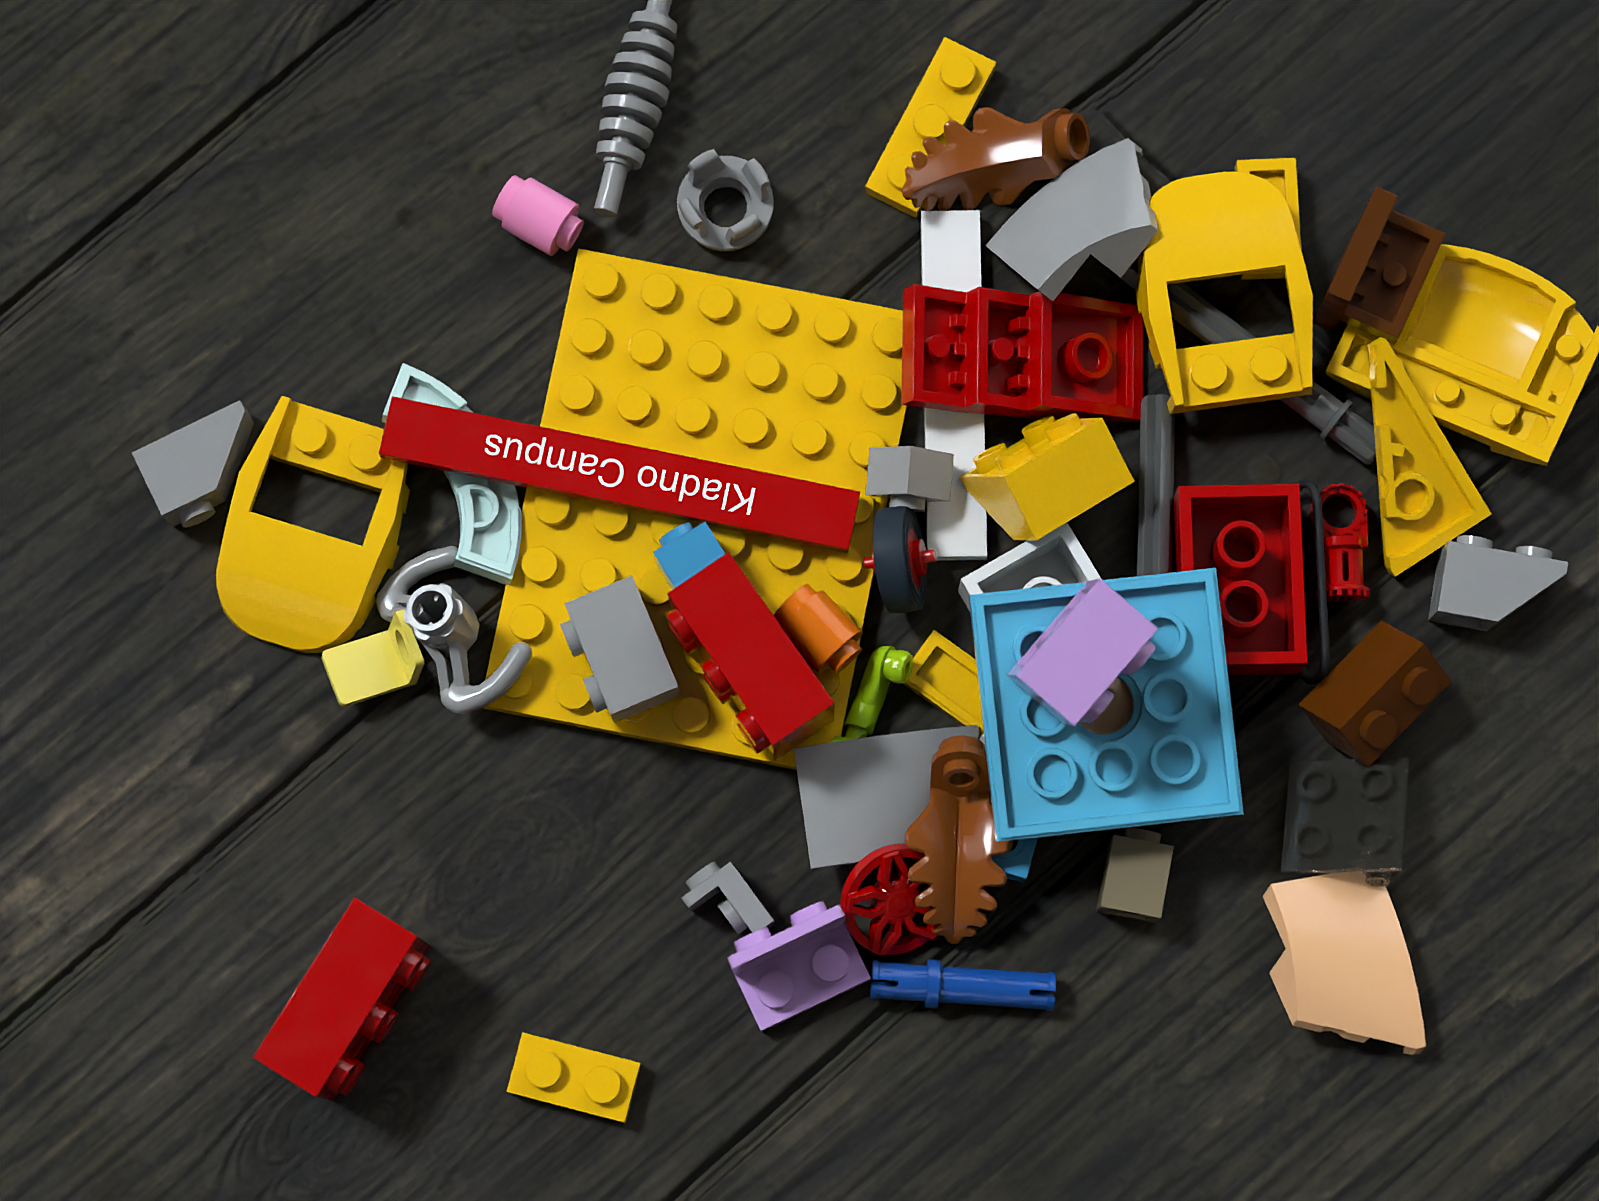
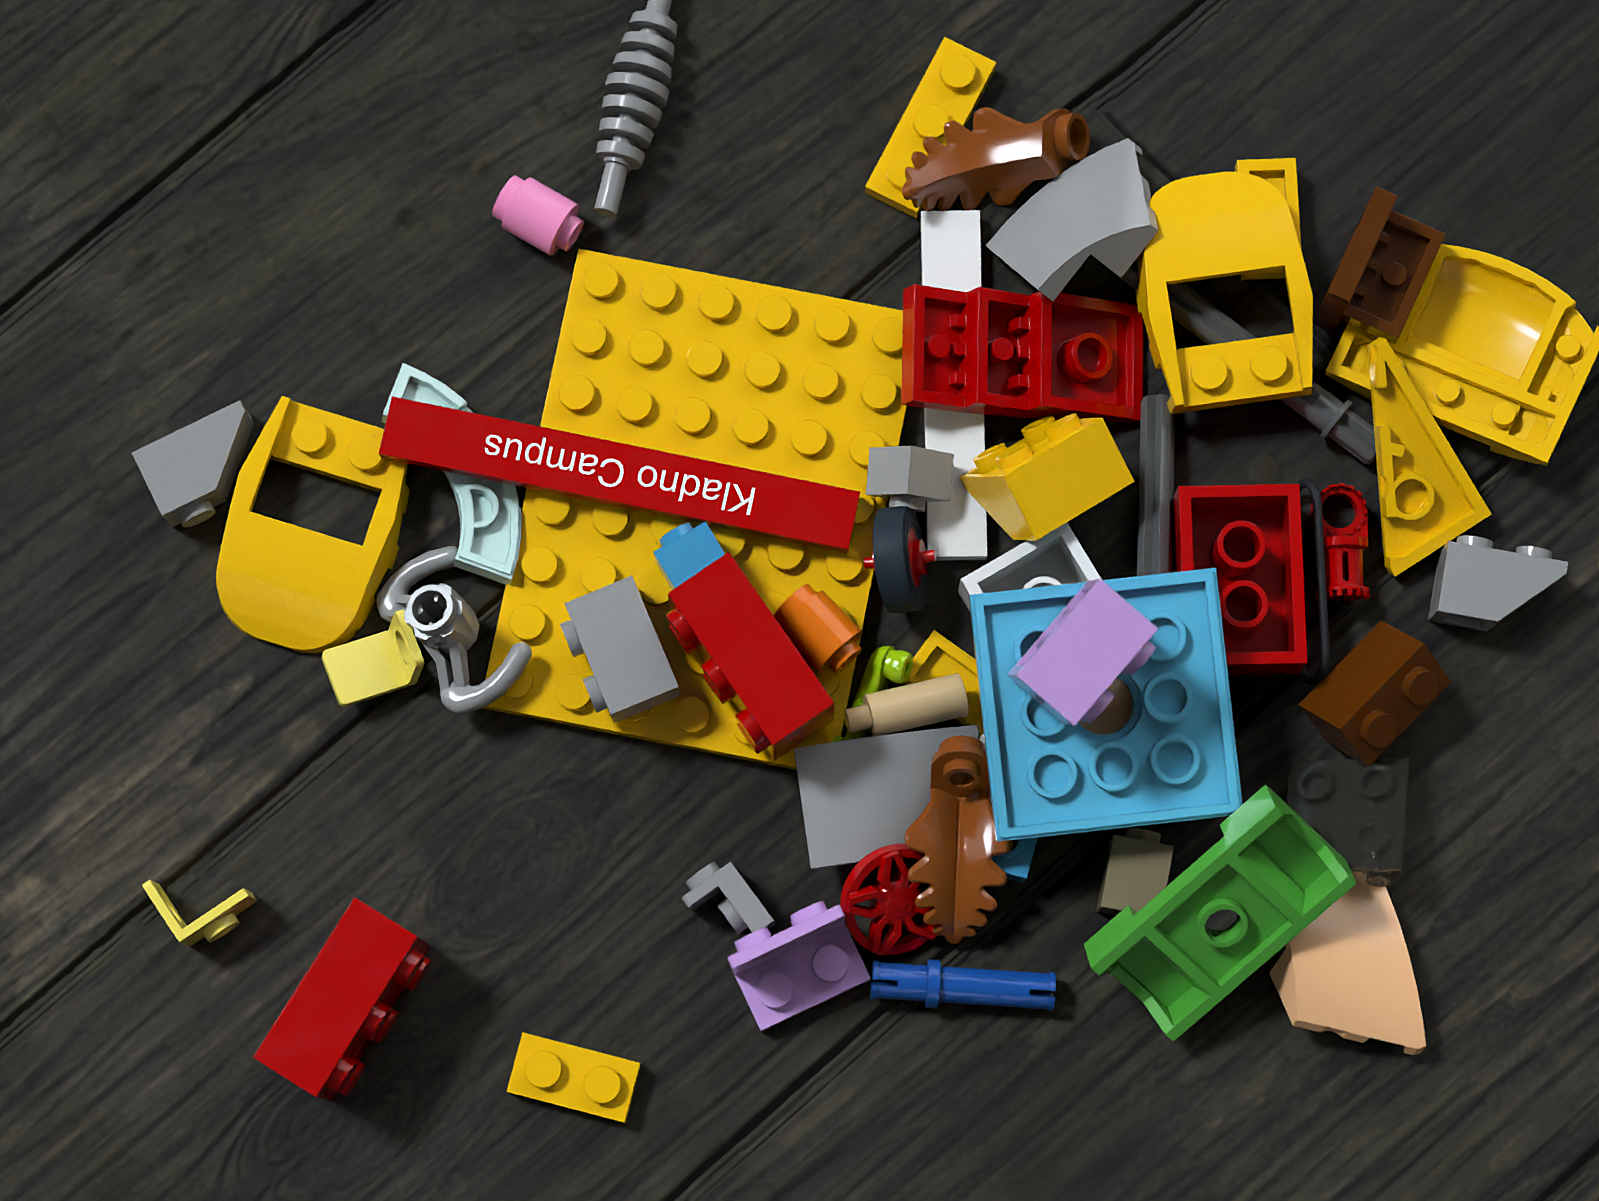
(210, 925): none -> light yellow bracket
(710, 173): light grey piece -> none
(909, 706): none -> tan cylinder
(1263, 869): none -> bright green piece

